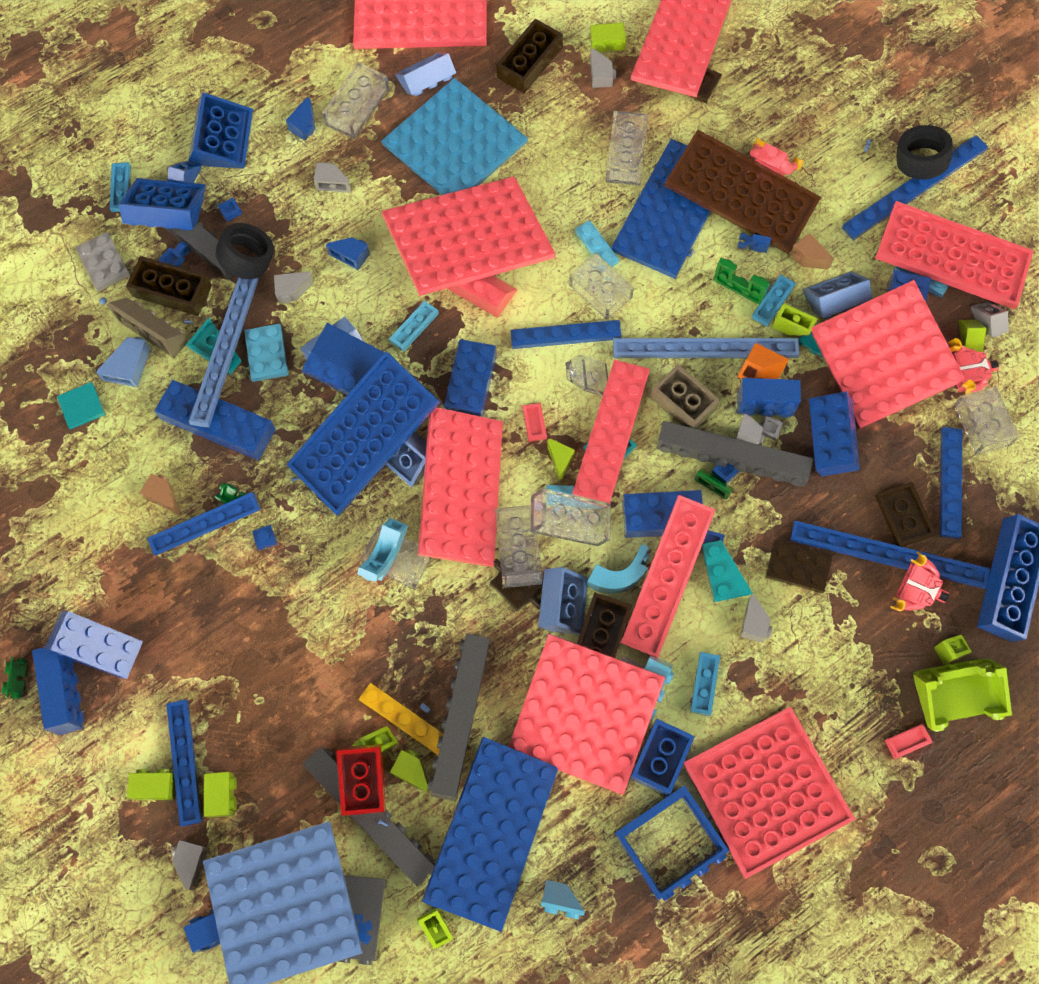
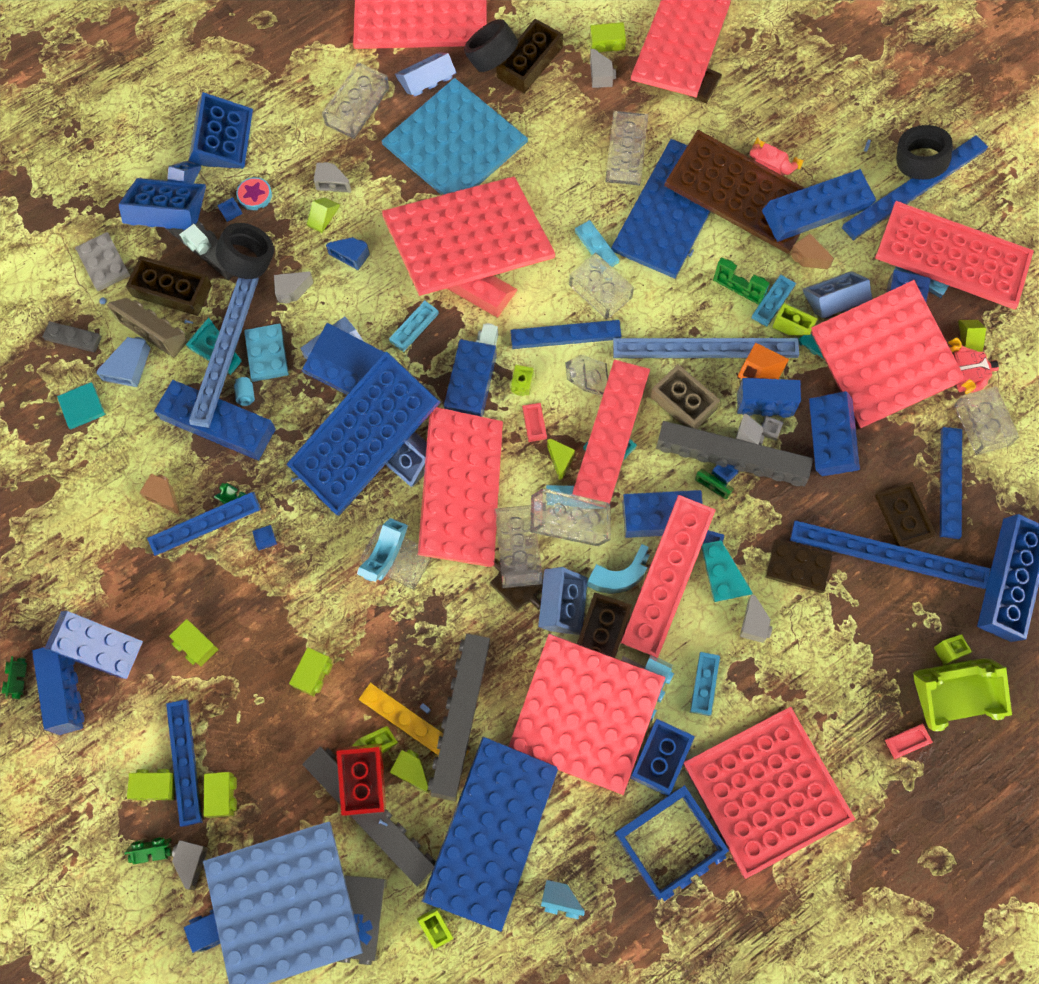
(72, 337): none -> dark grey plate
(119, 184): dark azure plate -> none
(157, 848): none -> green hinge
(174, 256): blue plate -> none
(194, 643): none -> lime brick
(195, 240): none -> light aqua brick
(244, 391): none -> medium azure brick
(254, 193): none -> tile
(302, 121): blue slope -> none
(311, 672): none -> lime brick
(321, 213): none -> lime slope
(488, 334): none -> light aqua brick
(491, 45): none -> black tyre
(522, 373): none -> lime brick
(757, 242): blue plate -> none
(818, 205): none -> blue brick
(920, 586): coral torso -> none
(992, 317): light grey slope -> none

